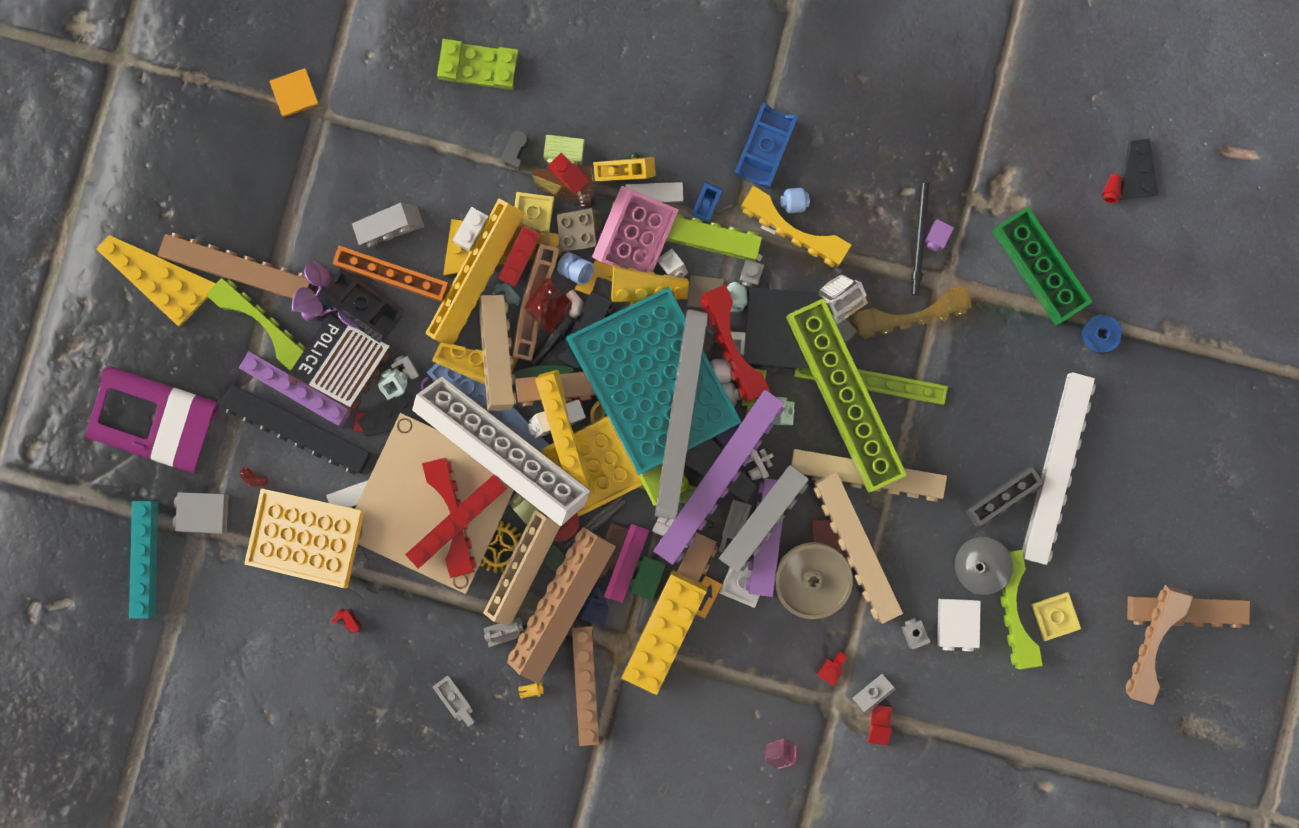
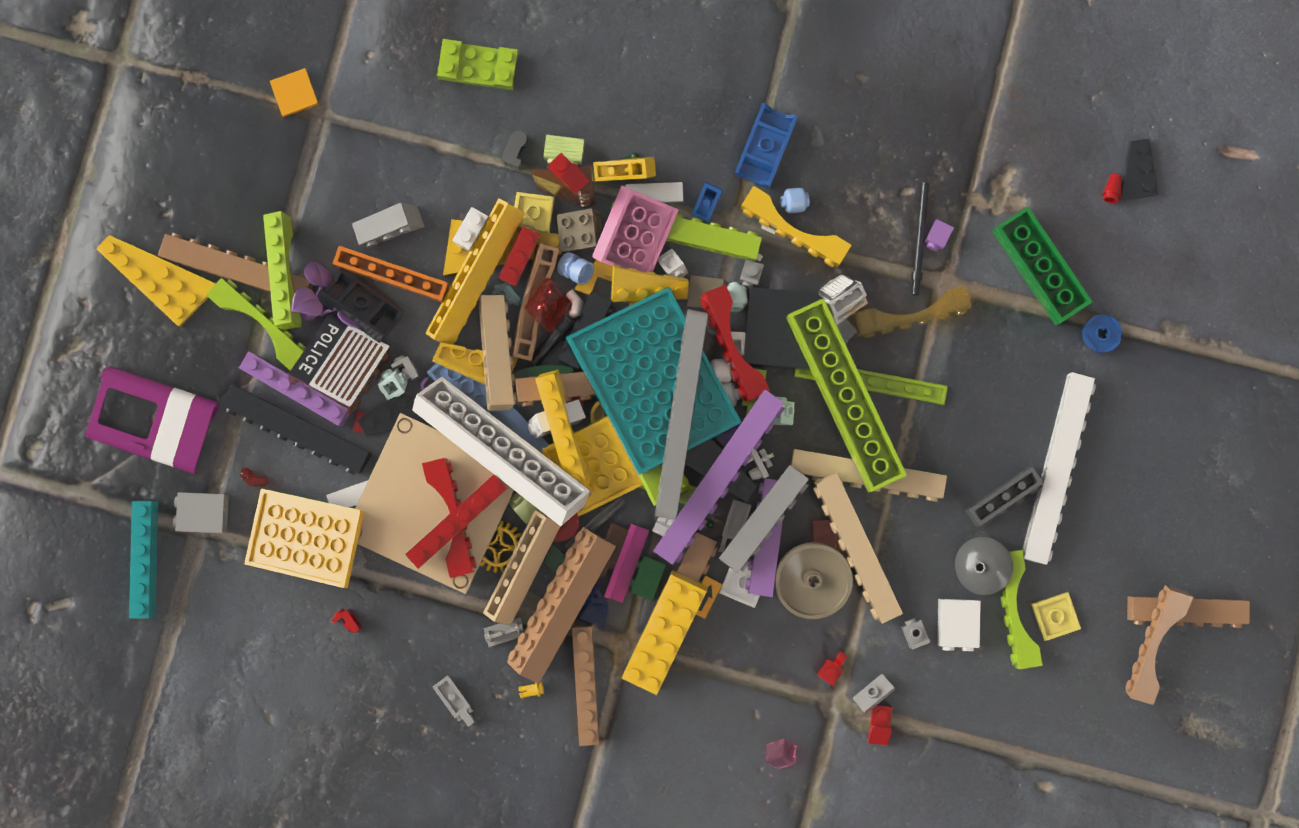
(278, 239): none -> lime arch

